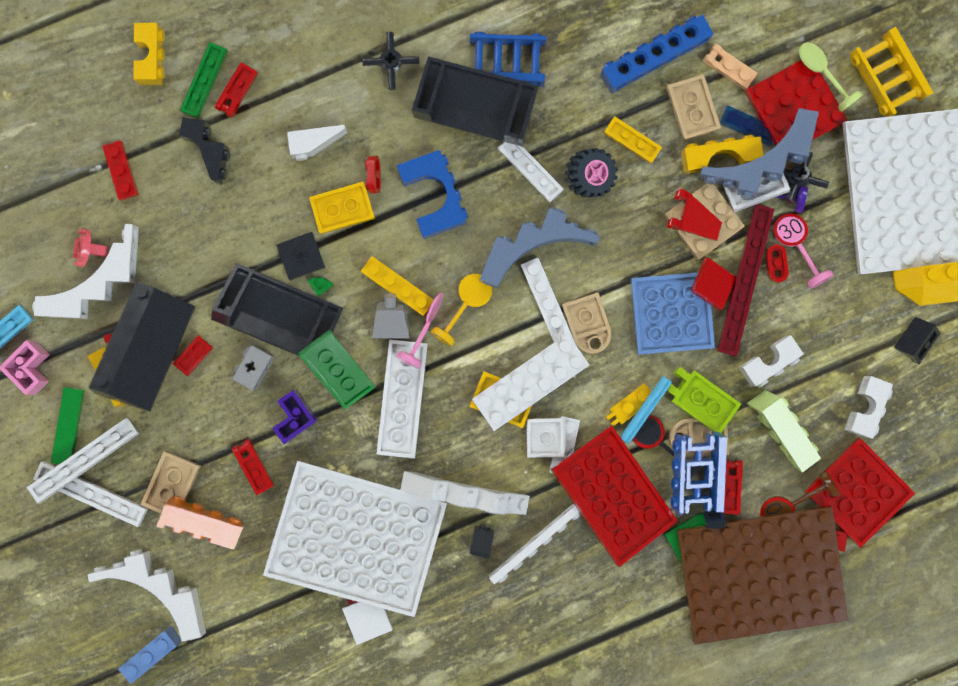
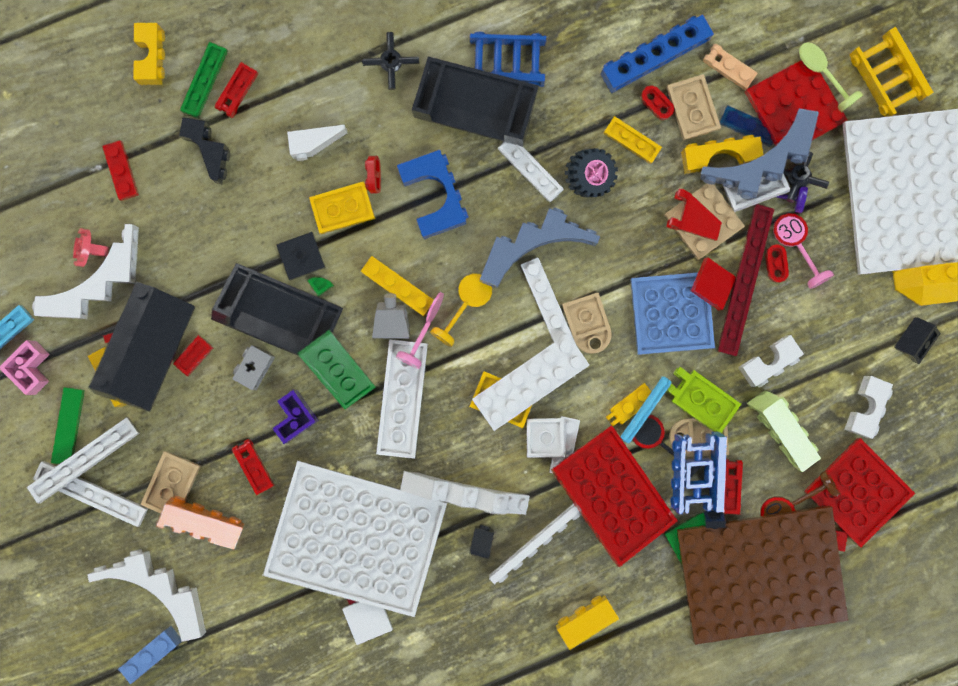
(586, 621): none -> yellow brick
(659, 101): none -> red plate

